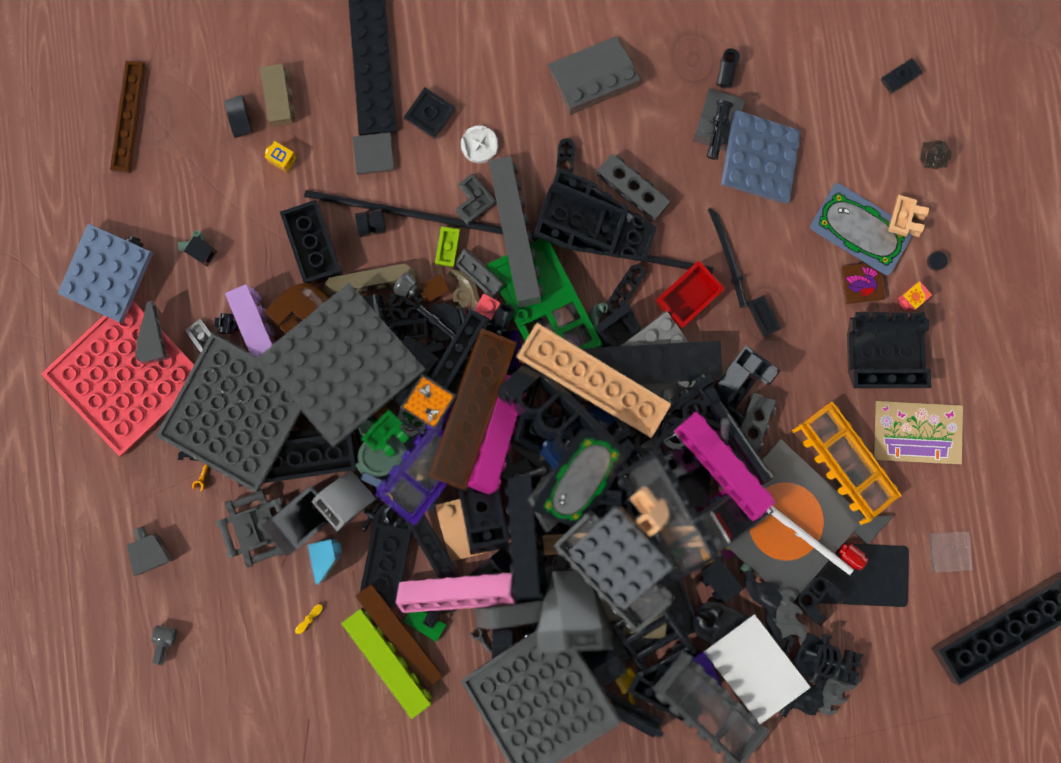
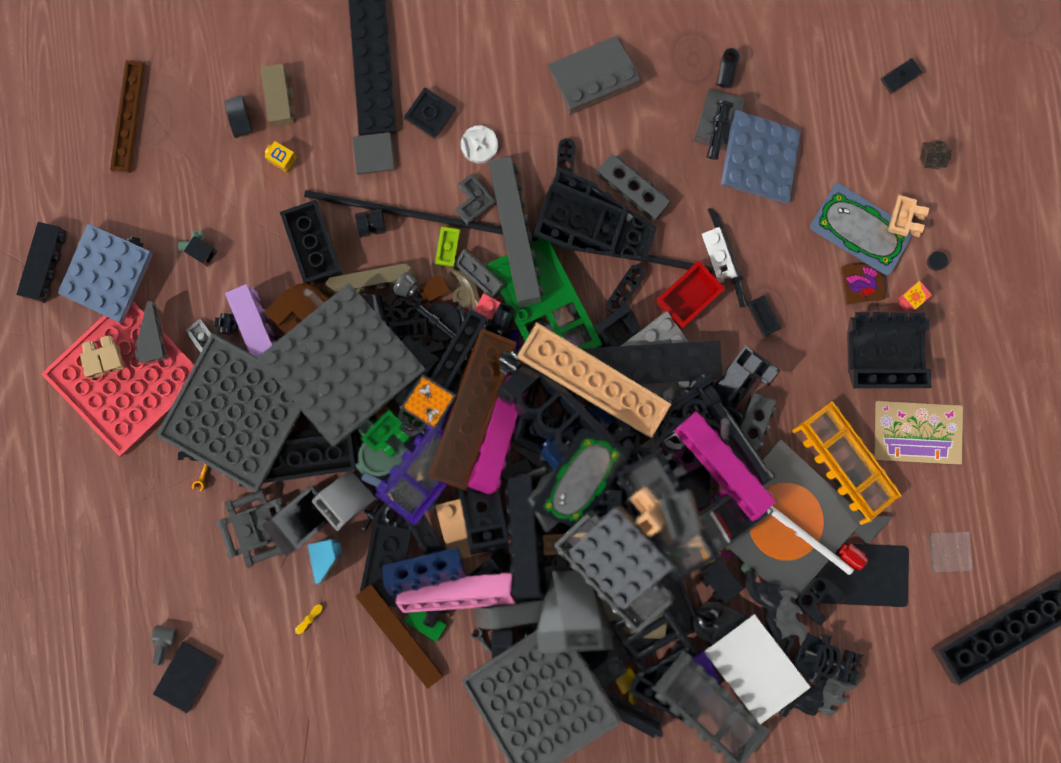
(41, 262): none -> black brick
(102, 360): none -> tan hips
(147, 552): dark grey torso -> none
(185, 677): none -> black tile
(387, 663): lime brick -> none
(413, 570): none -> dark blue brick
(509, 362): none -> black gear
(596, 312): sand green arm -> none
(681, 514): none -> dark grey bracket
(719, 254): none -> white plate

